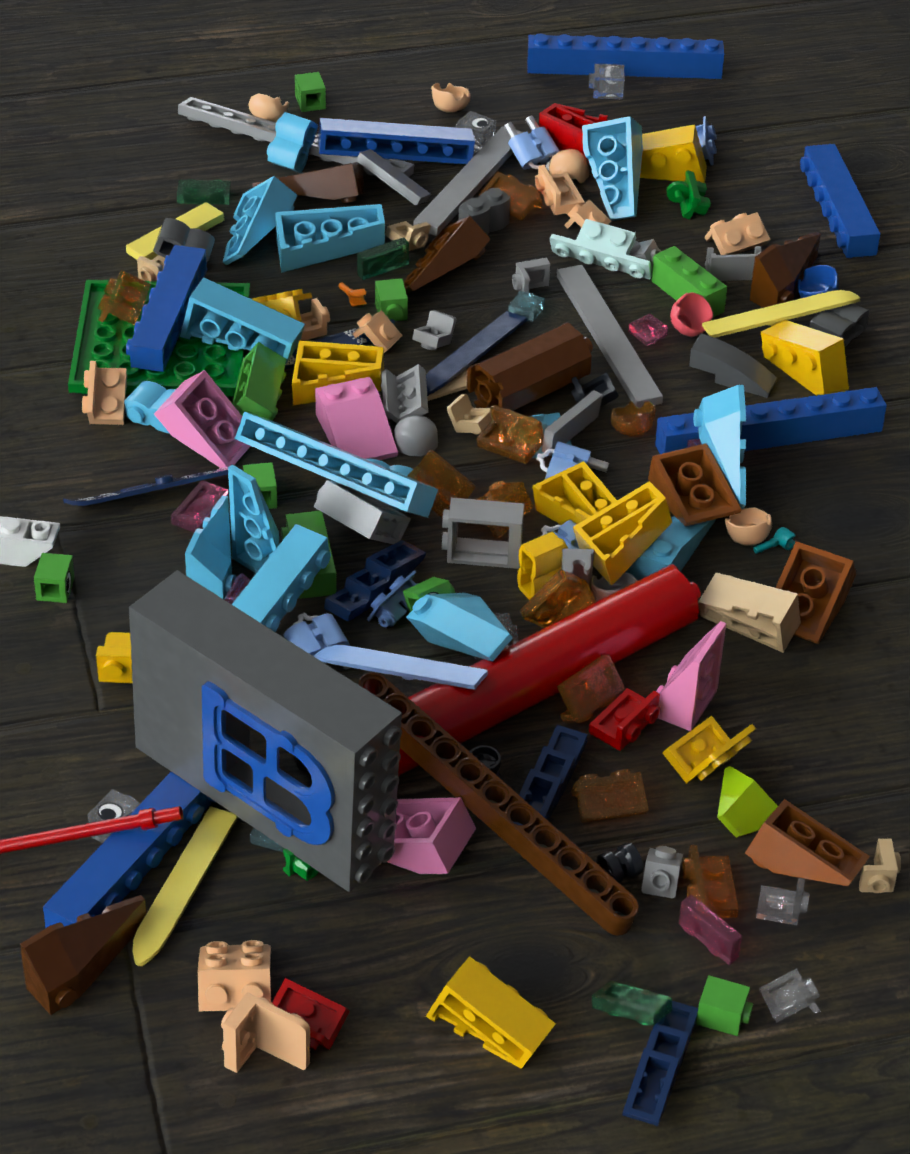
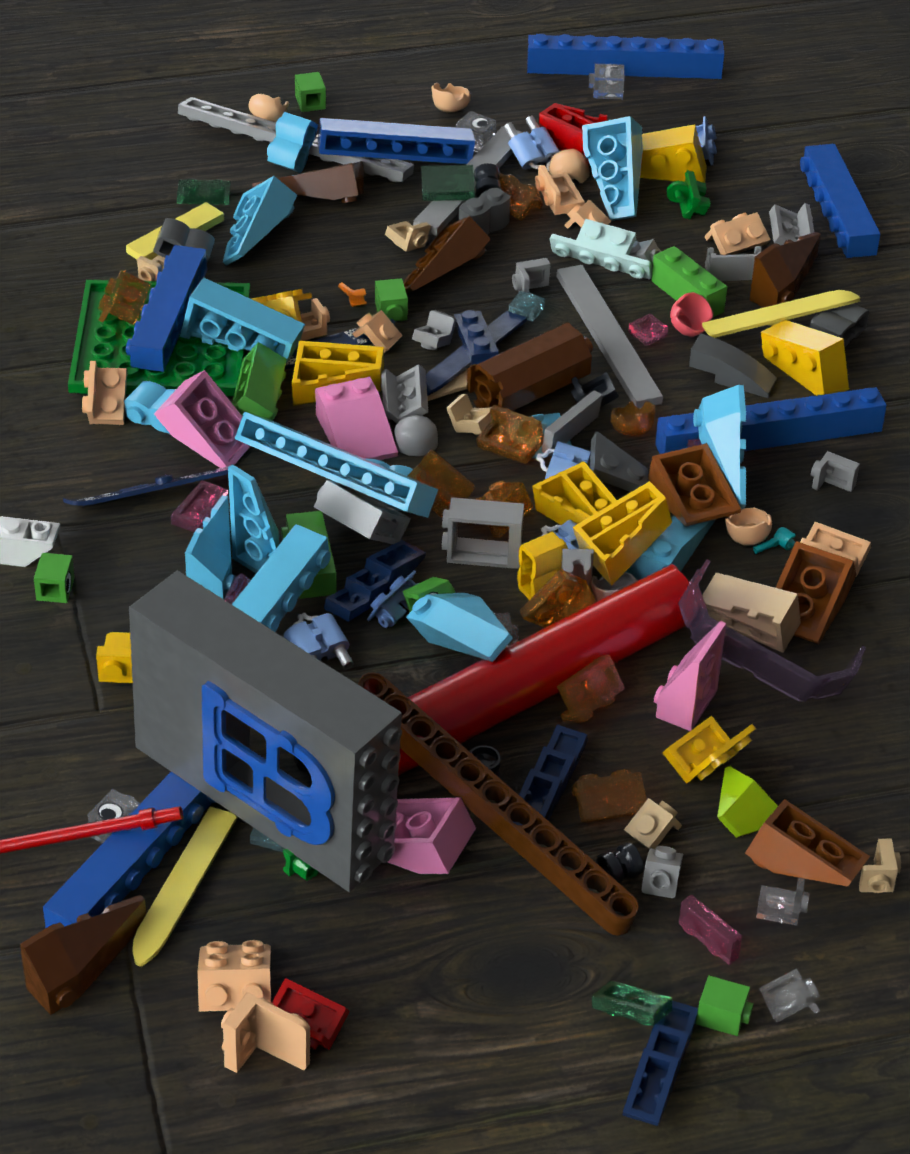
(266, 481): bright green brick -> none
(327, 234): medium azure wedge -> none
(383, 258): clear green plate -> none
(393, 177): light grey tile -> none
(404, 666): light blue piece -> none
(447, 182): none -> clear green tile
(475, 336): none -> dark blue plate
(486, 177): none -> black wheel
(491, 1012): yellow wedge -> none
(615, 465): none -> dark grey wing
(625, 718): red bracket -> none
(652, 823): none -> tan bracket
(711, 882): clear orange bracket -> none
(759, 660): none -> clear purple windscreen
(790, 225): none -> light grey bracket
(818, 280): blue hair -> none
(835, 471): none -> light grey bracket
(838, 543): none -> light nougat bracket

